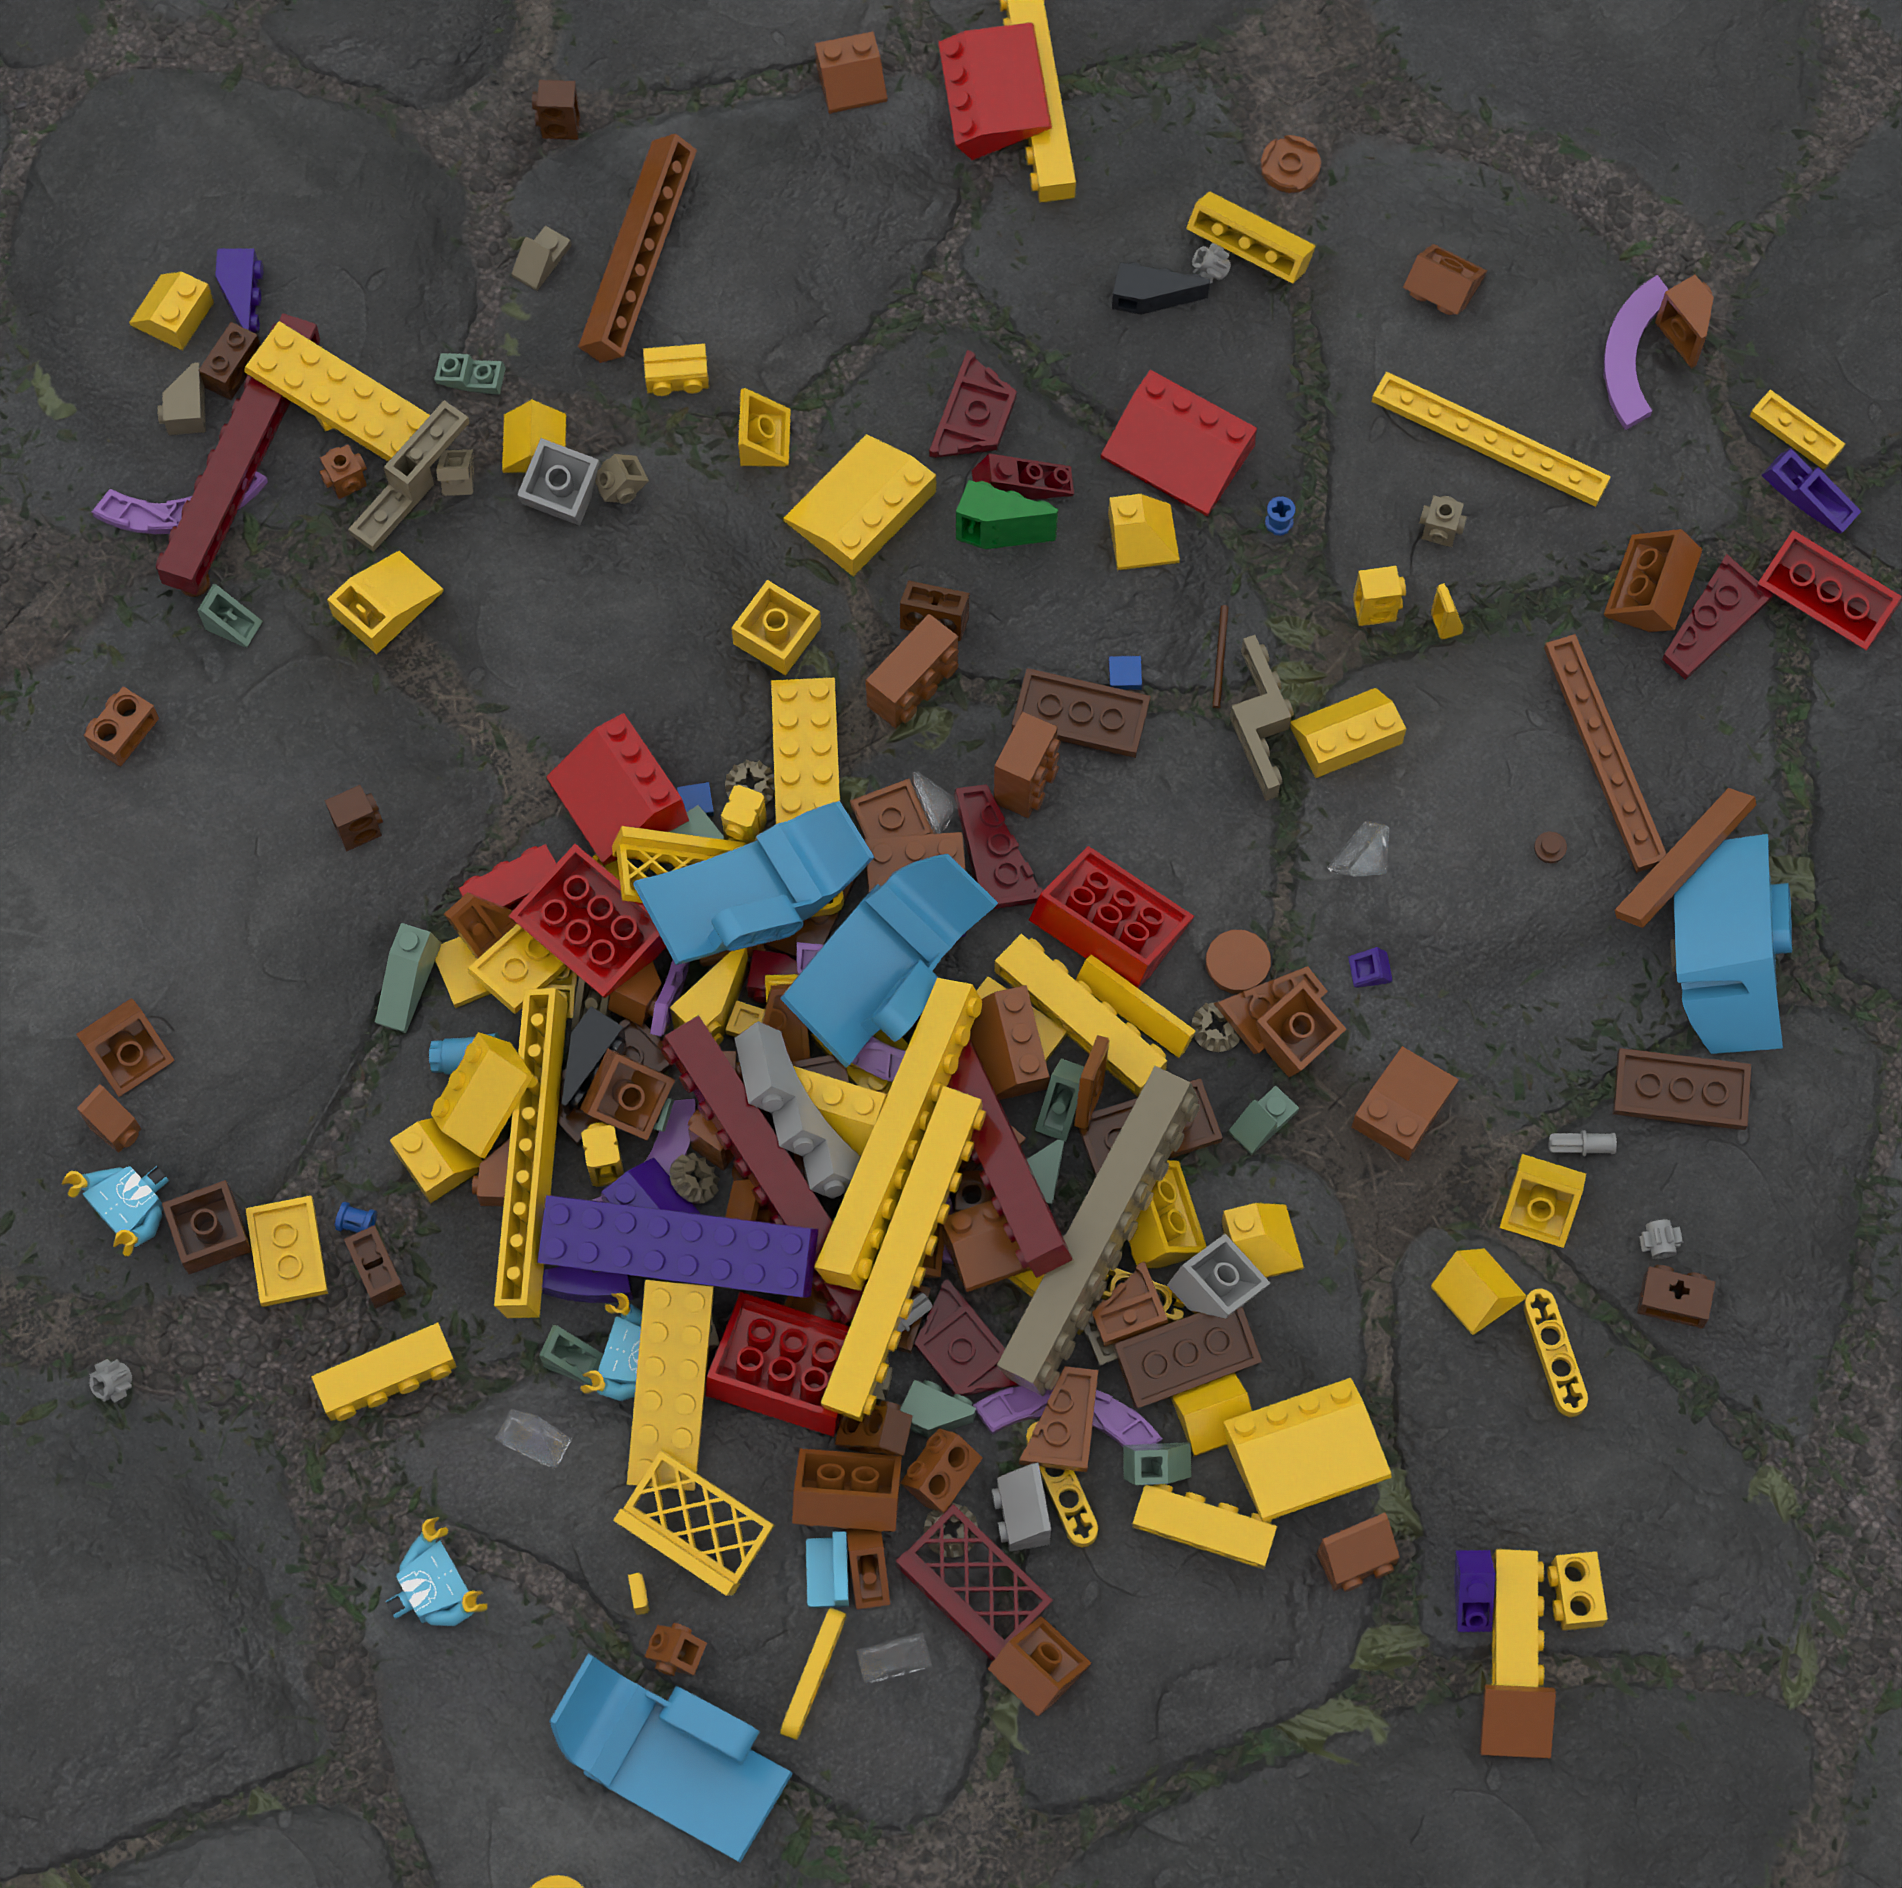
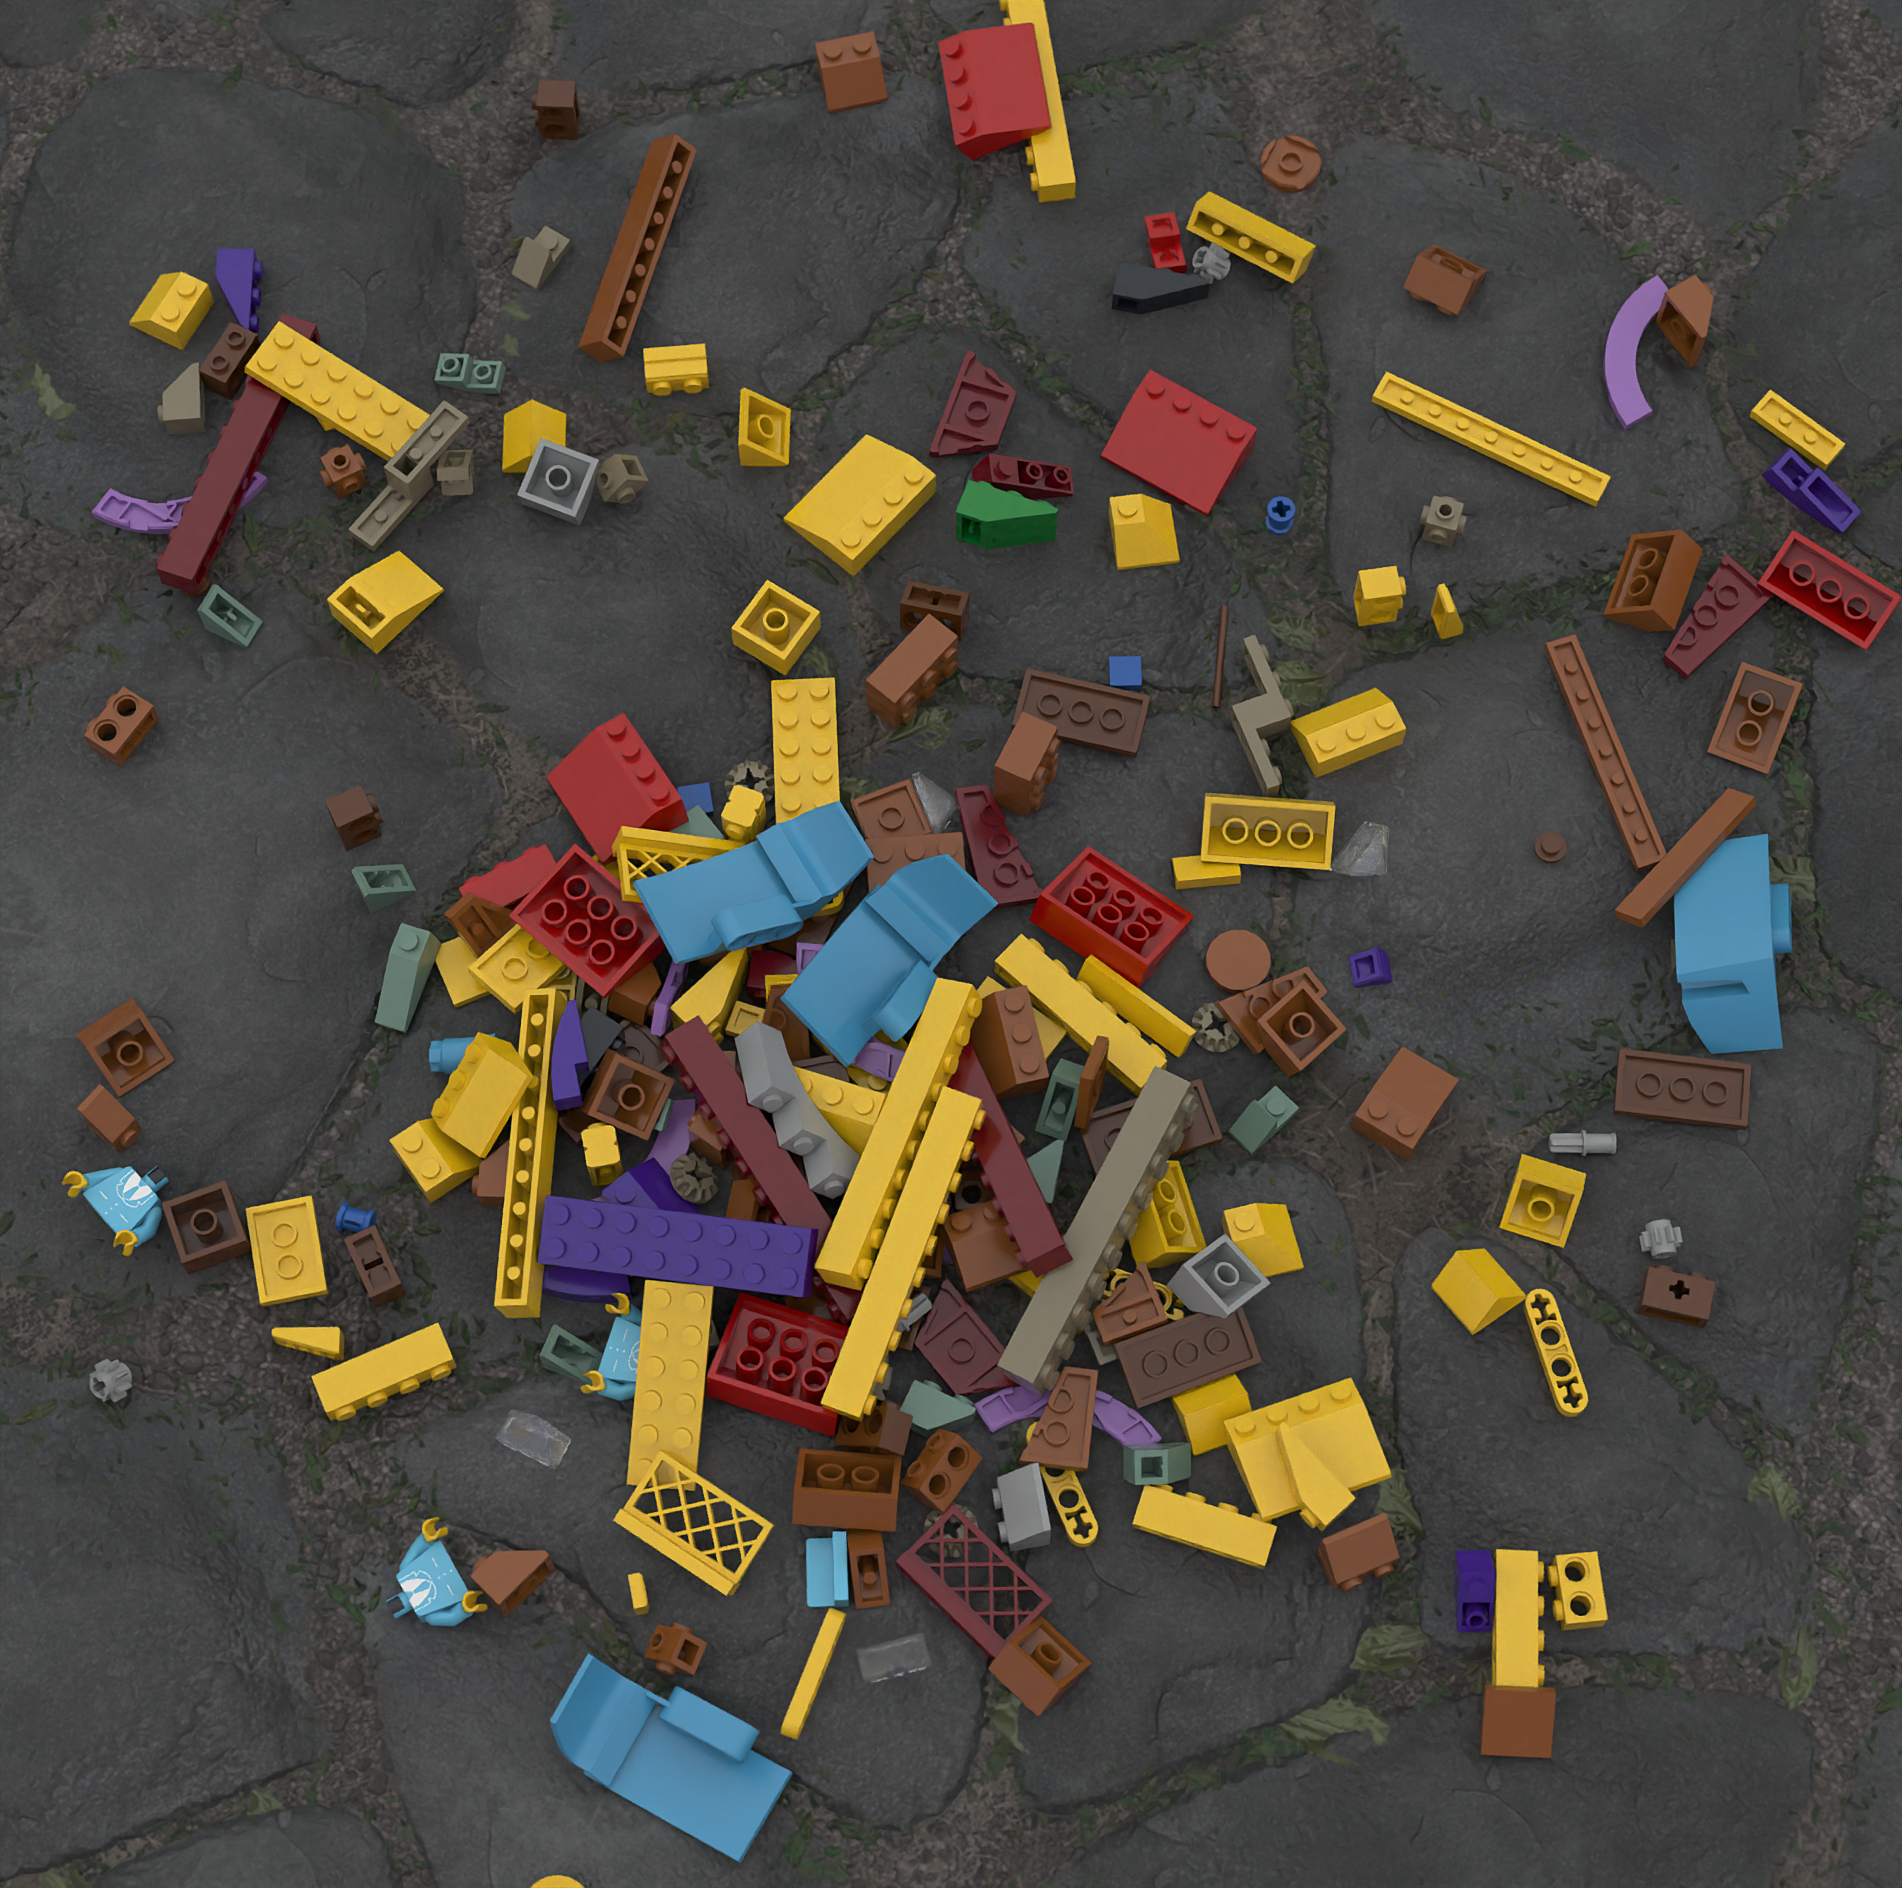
(315, 1340): none -> yellow slope
(382, 885): none -> sand green slope
(511, 1577): none -> dark orange slope
(568, 1059): none -> dark purple slope
(1164, 242): none -> red slope
(1194, 873): none -> yellow slope
(1267, 831): none -> yellow slope
(1314, 1485): none -> yellow slope
(1755, 717): none -> dark orange slope

